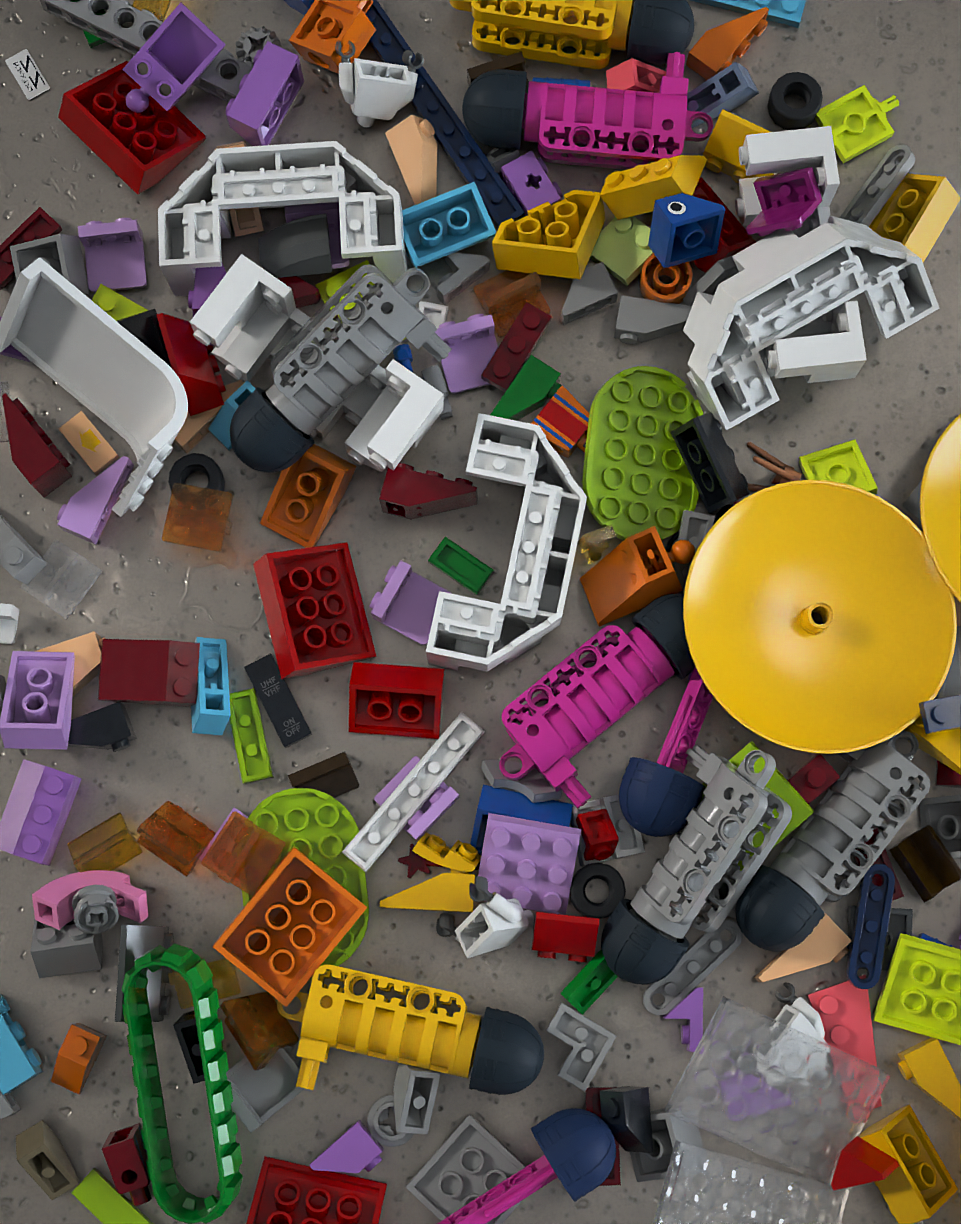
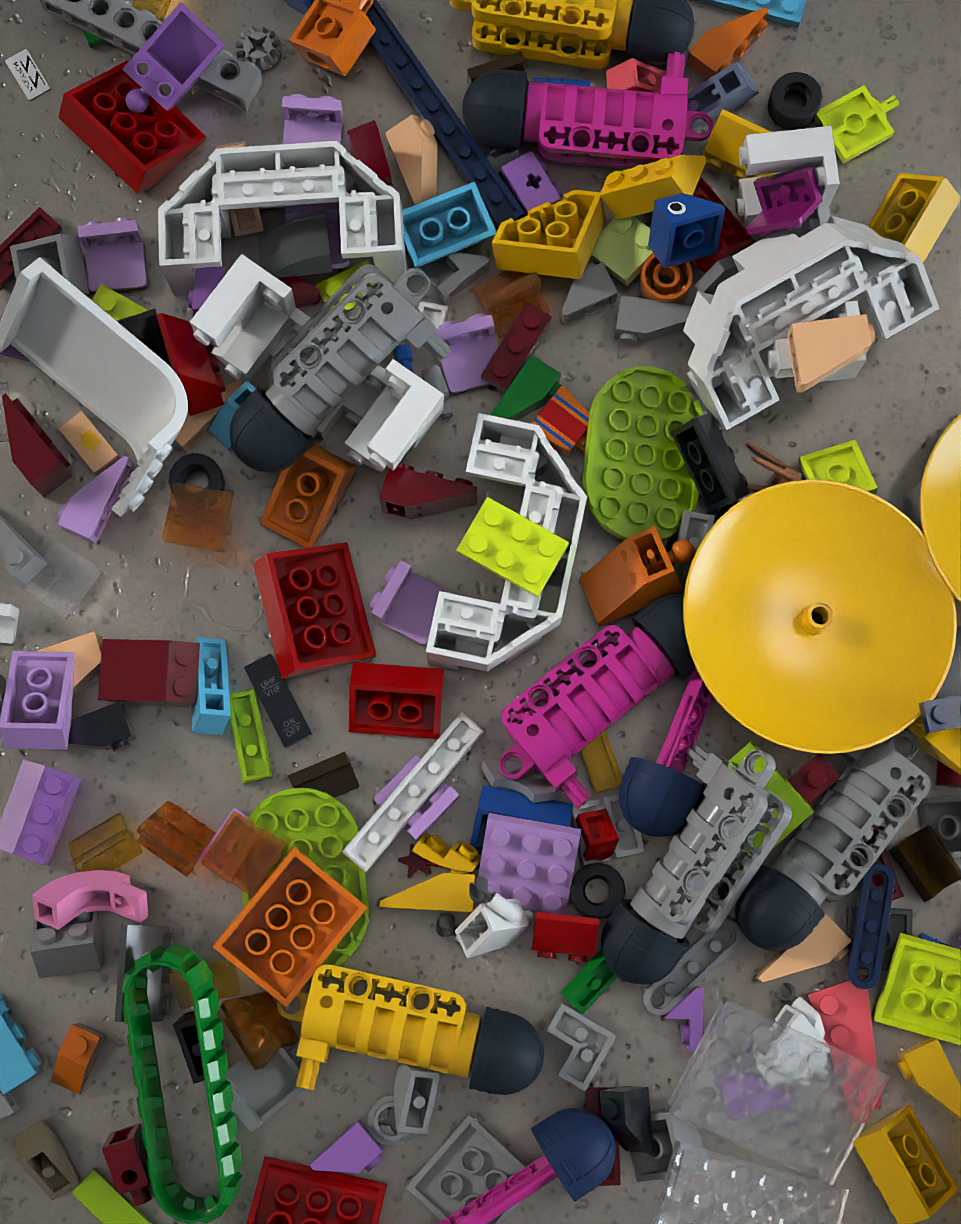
(95, 909): light grey wheel -> none
(265, 95): medium lavender slope -> none
(311, 119): none -> lavender bracket
(368, 148): none -> dark red slope
(377, 87): white torso -> none
(460, 566): green tile -> none
(512, 547): none -> neon yellow plate
(596, 542): clear yellow plate -> none
(601, 764): none -> yellow tile
(826, 347): none -> light nougat slope
(861, 1164): red slope -> none
(880, 185): light grey plate -> none

